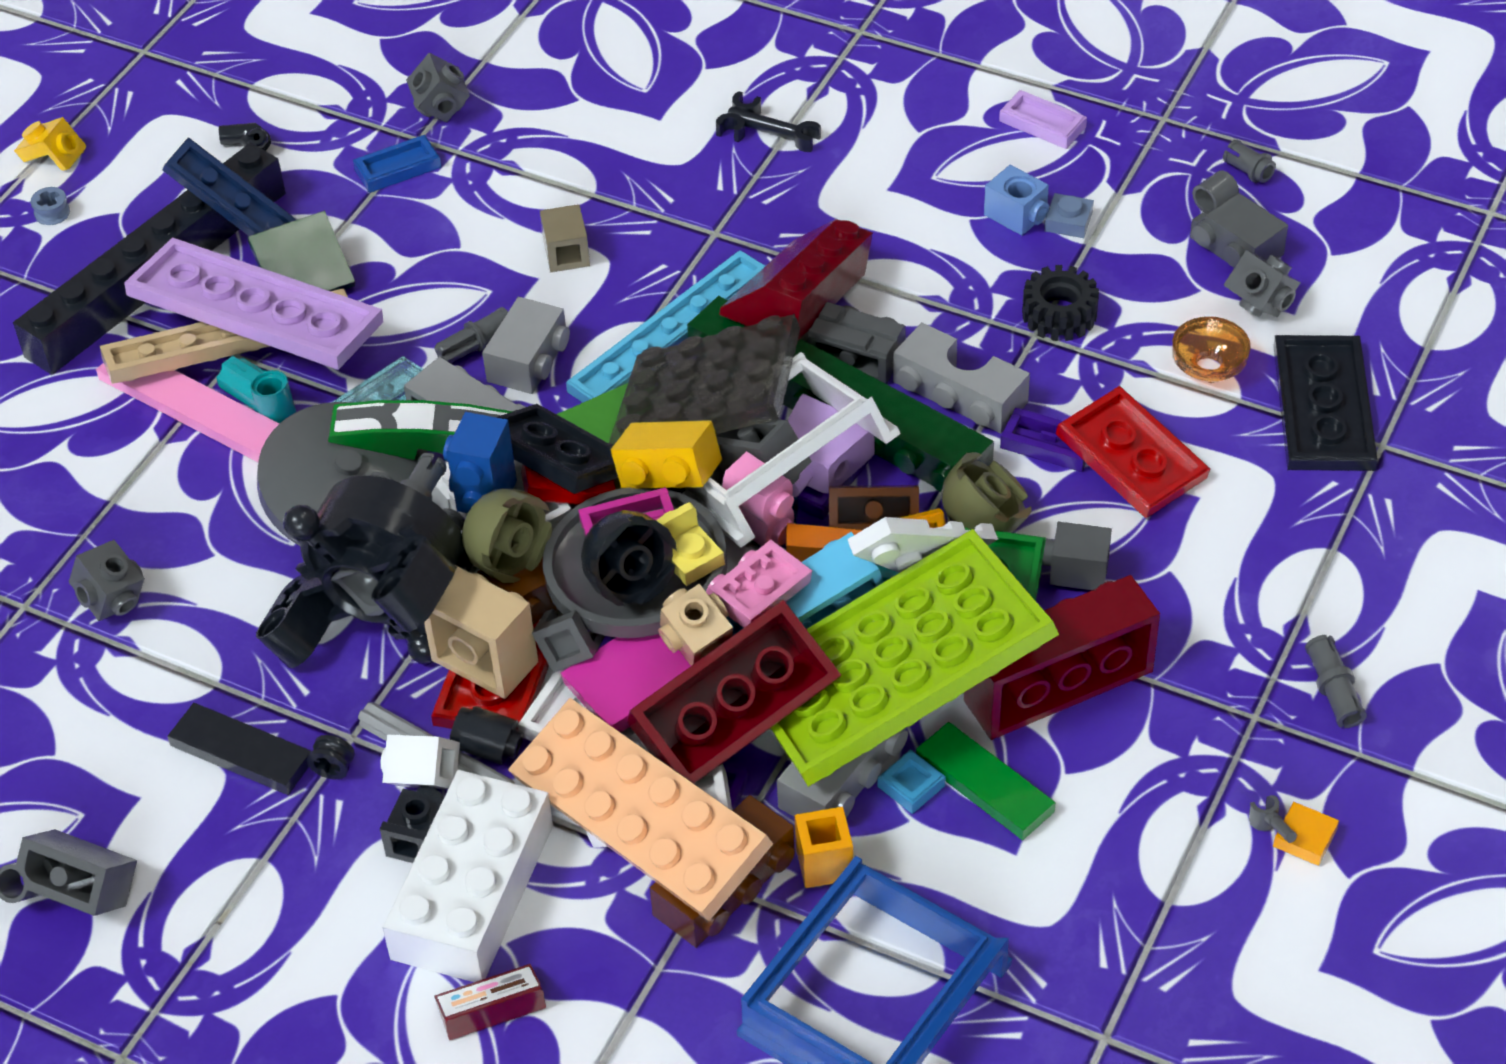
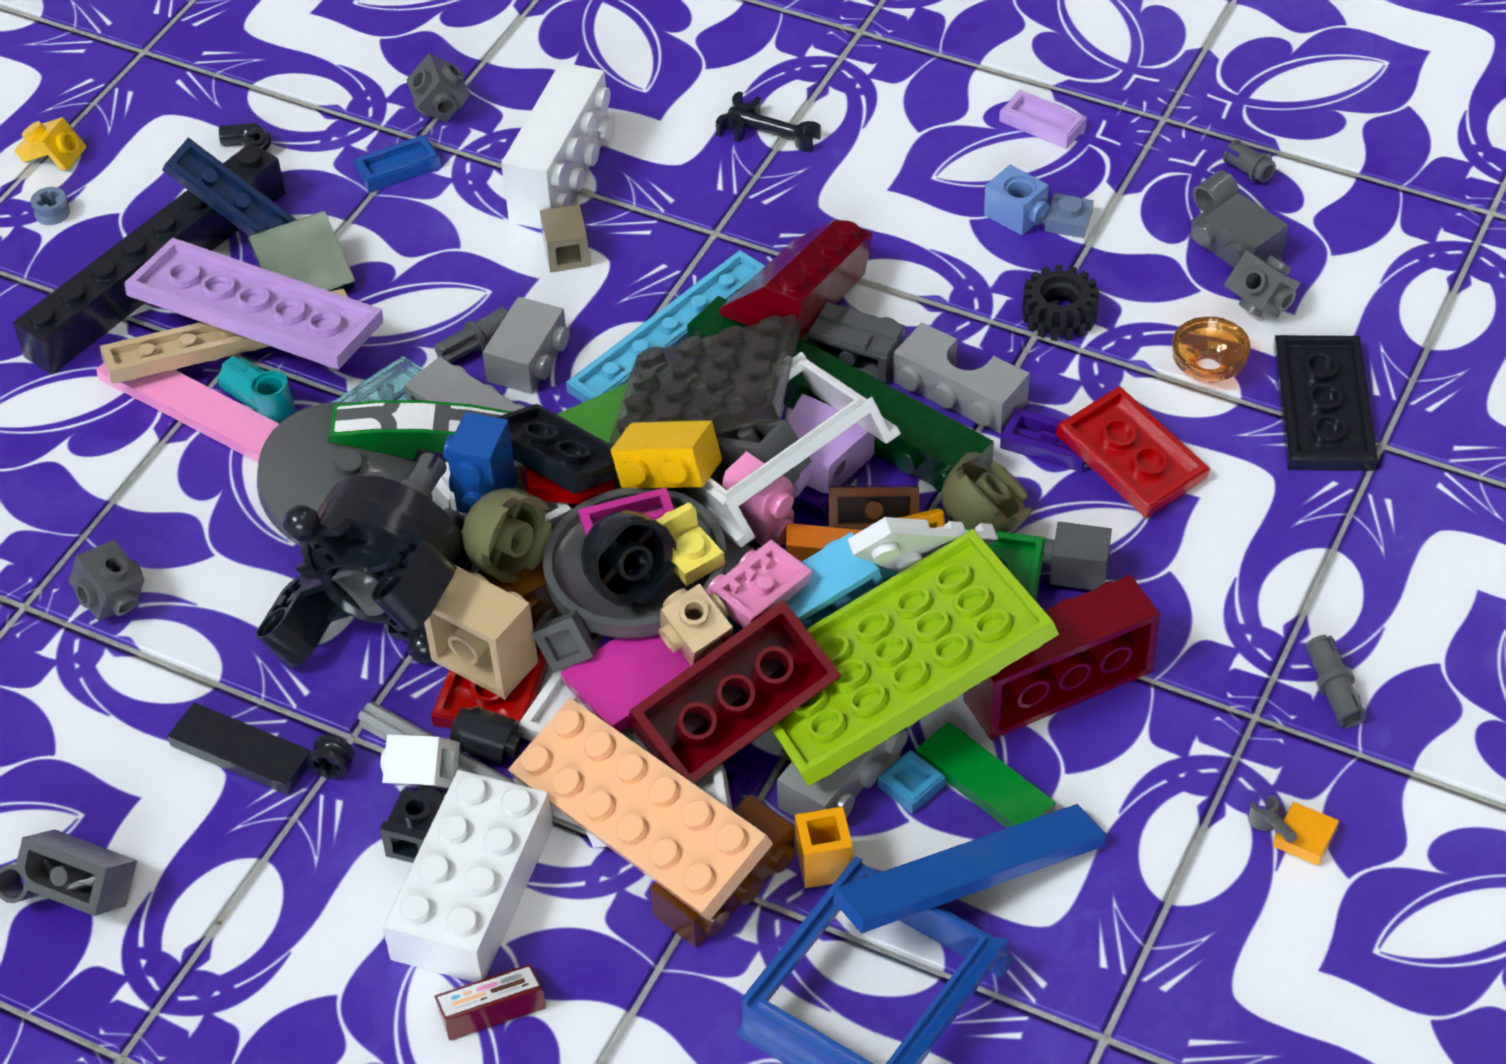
(557, 144): none -> white brick
(968, 868): none -> blue tile

